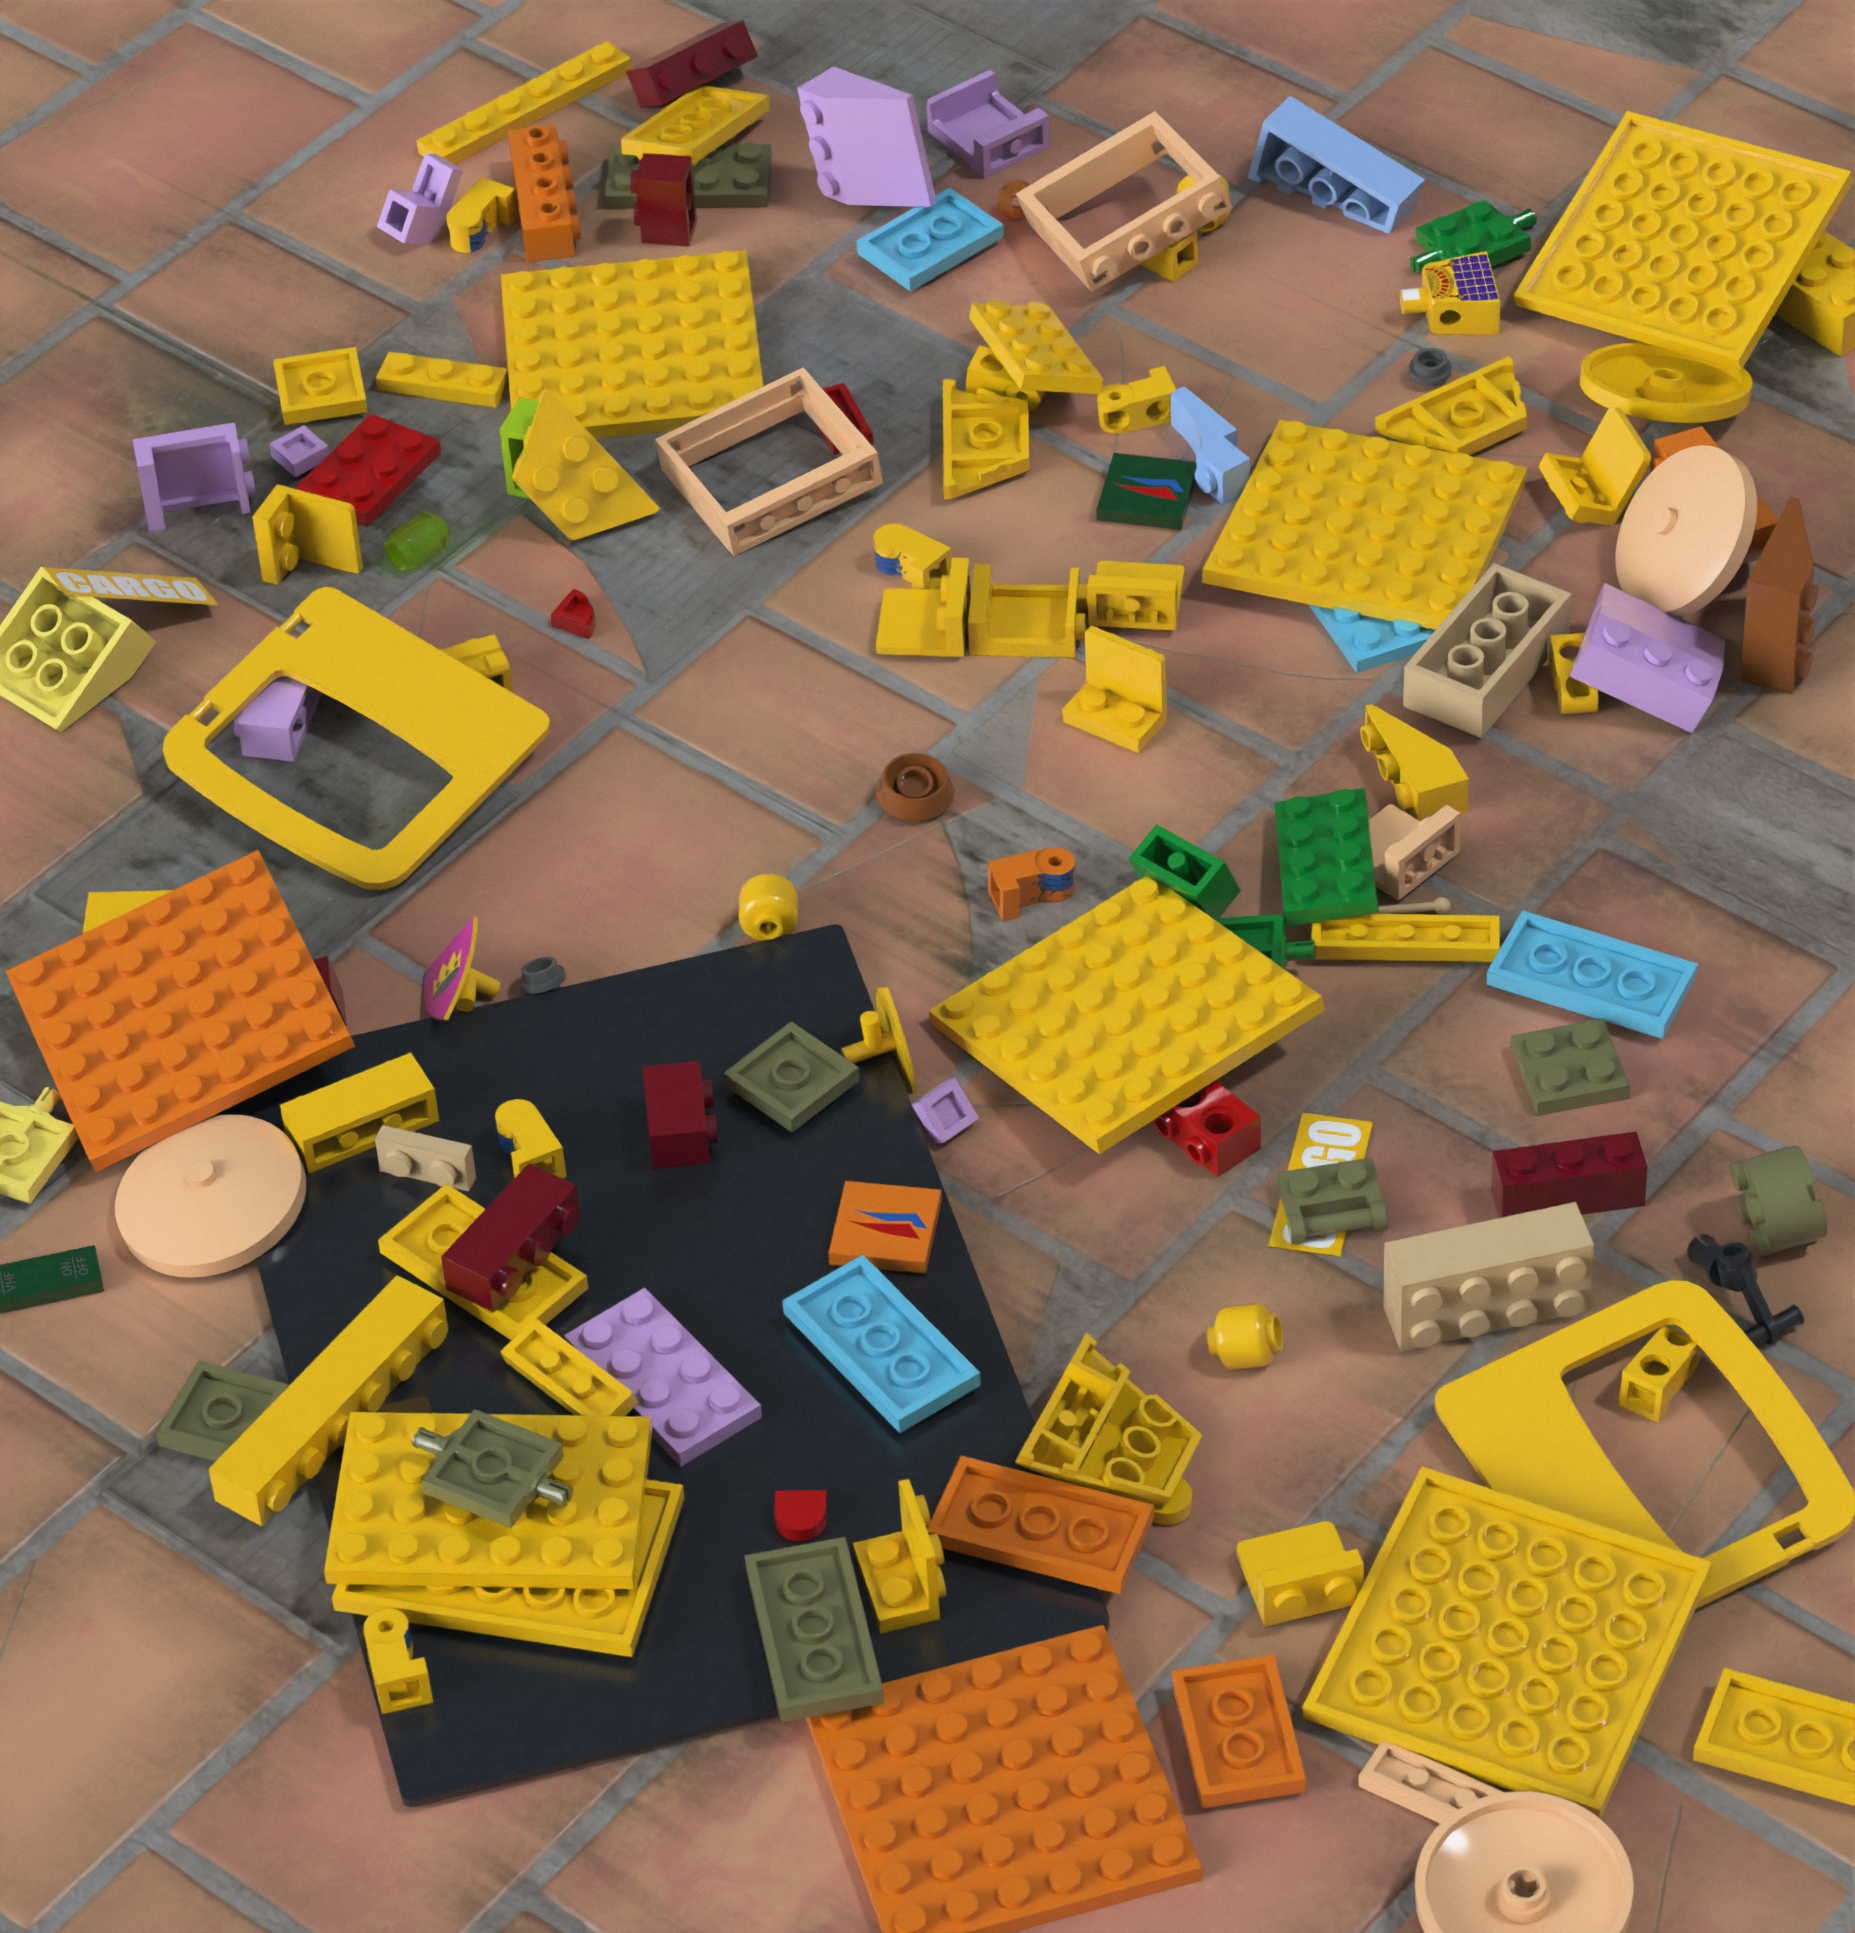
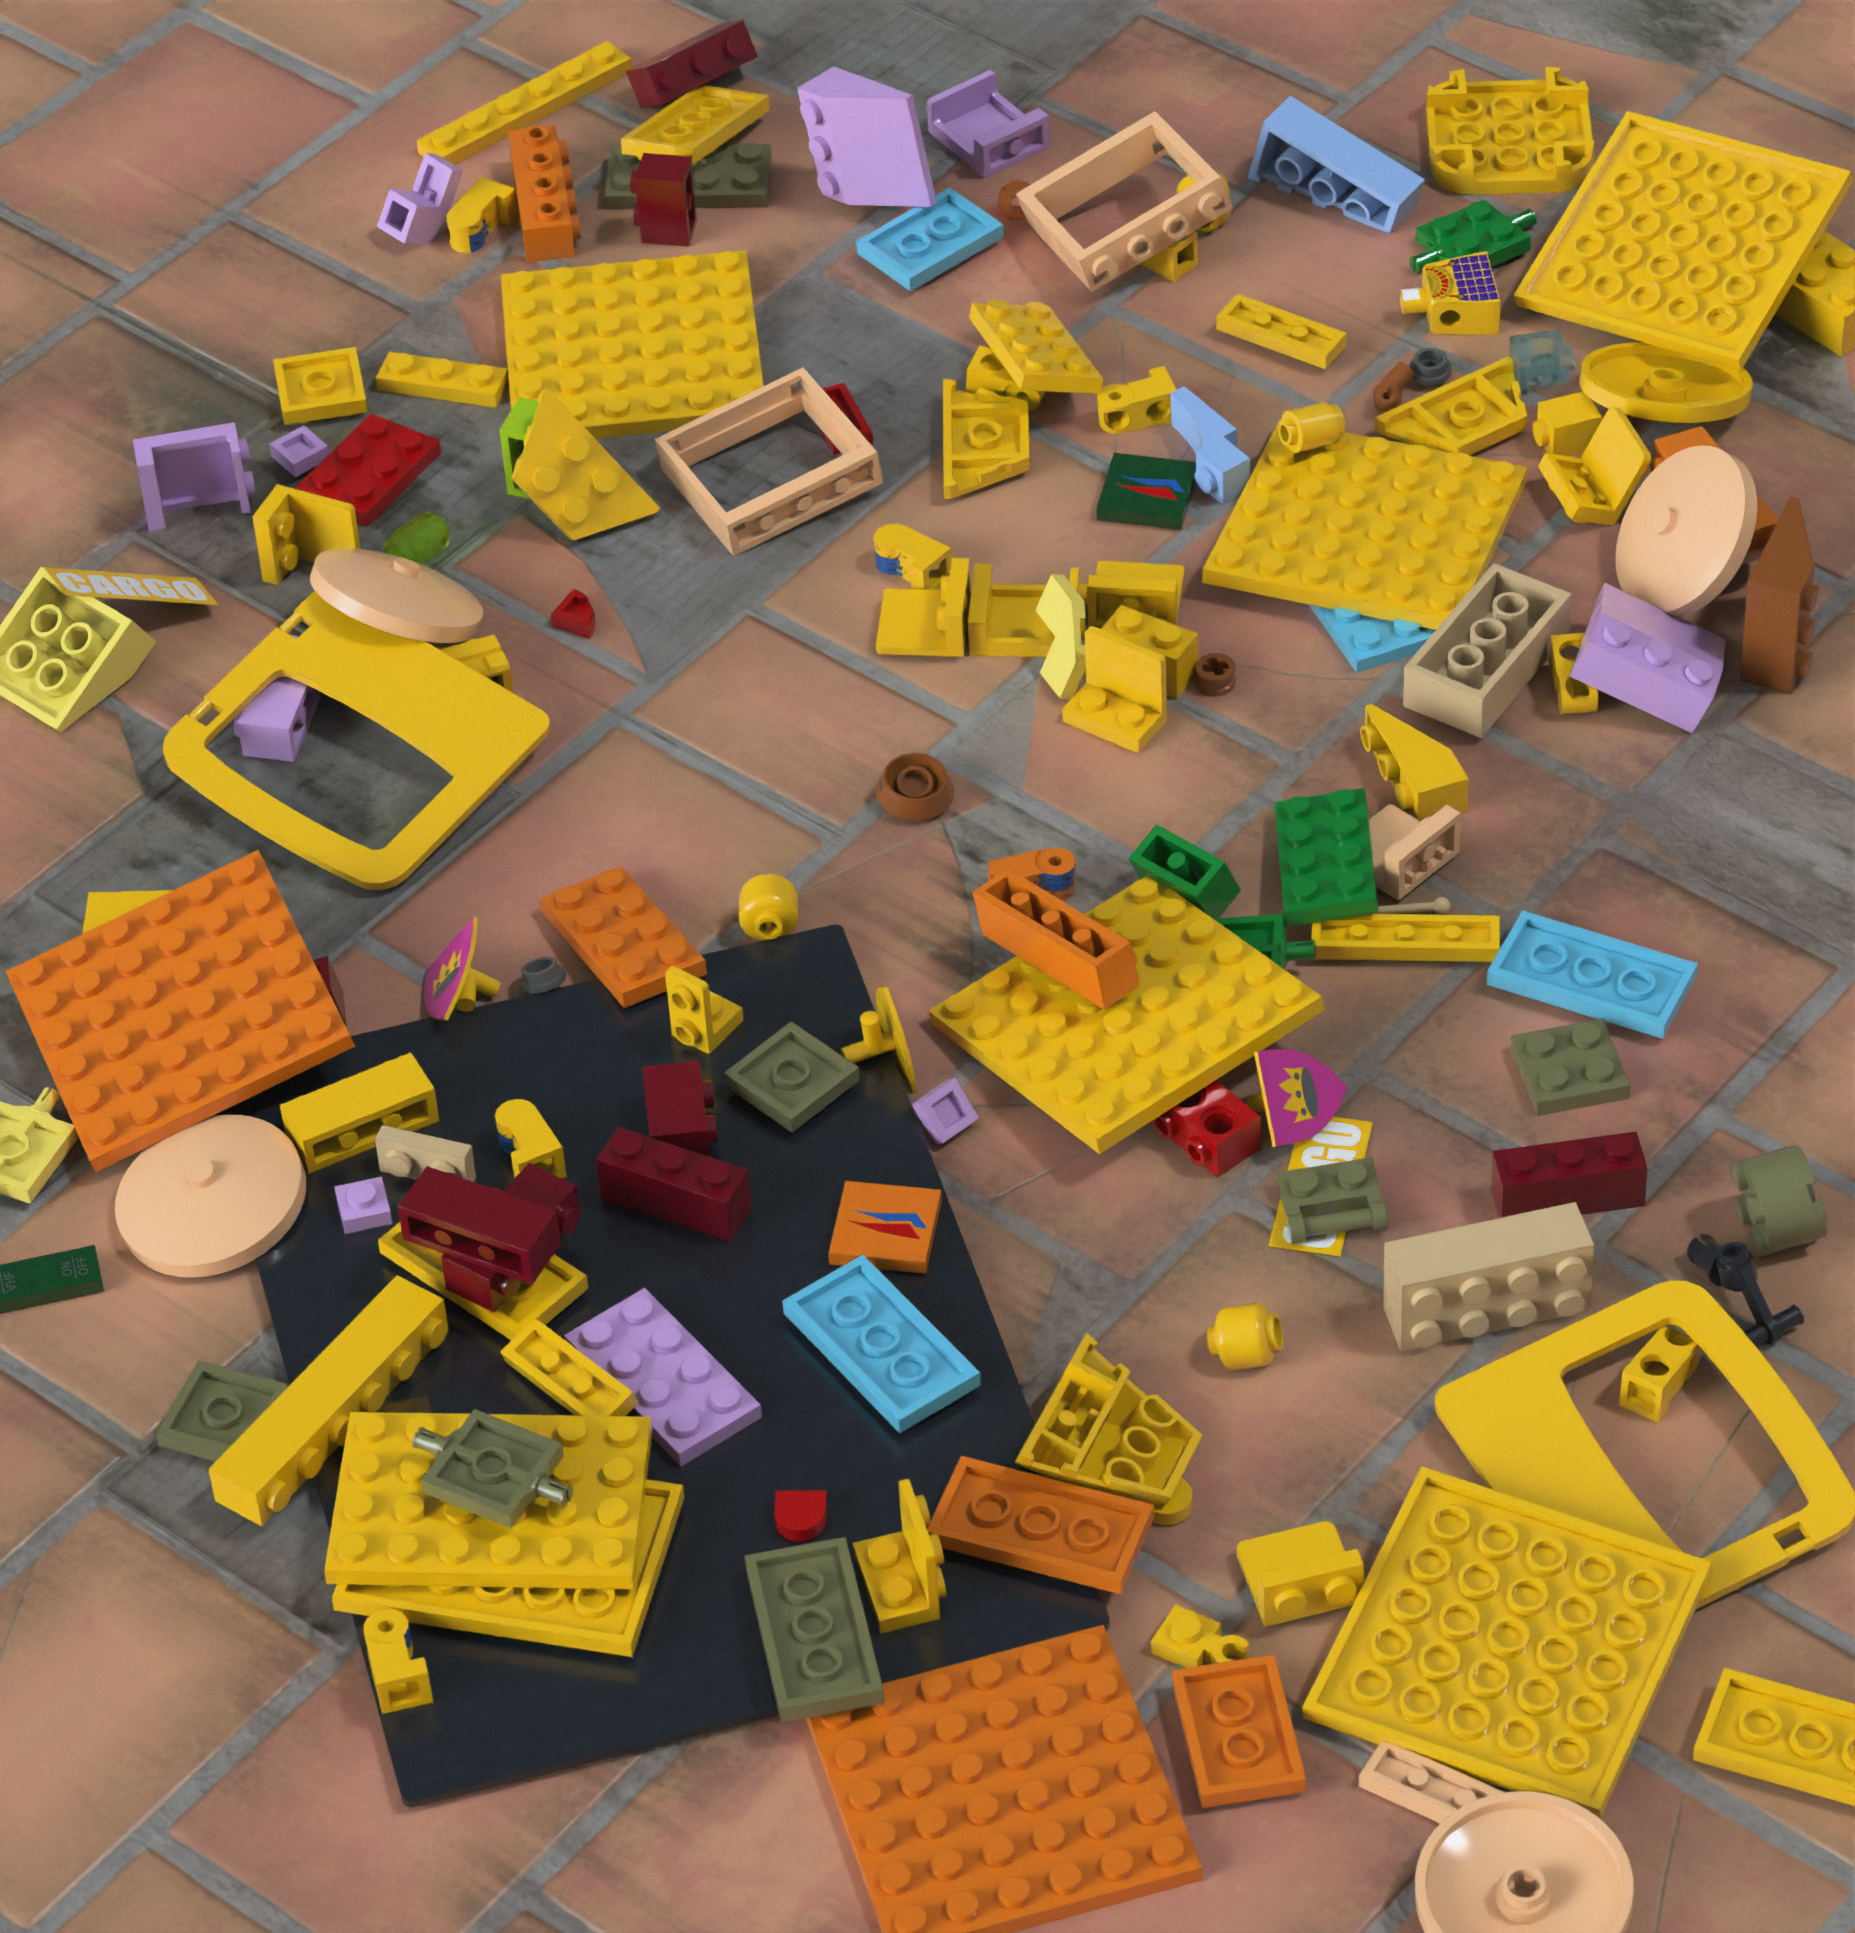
(363, 1205): none -> lavender plate
(396, 595): none -> light nougat dish
(479, 1225): none -> dark red brick
(621, 935): none -> orange plate
(674, 1184): none -> dark red brick
(697, 1014): none -> yellow bracket
(1056, 938): none -> orange brick
(1061, 611): none -> light yellow tile
(1174, 642): none -> yellow brick
(1195, 1639): none -> yellow plate
(1216, 664): none -> dark orange bush
(1281, 331): none -> yellow plate
(1296, 1094): none -> dark pink shield
(1311, 426): none -> yellow brick
(1388, 392): none -> dark orange arm
(1509, 134): none -> yellow tile
(1541, 359): none -> clear light blue brick
(1566, 424): none -> yellow brick

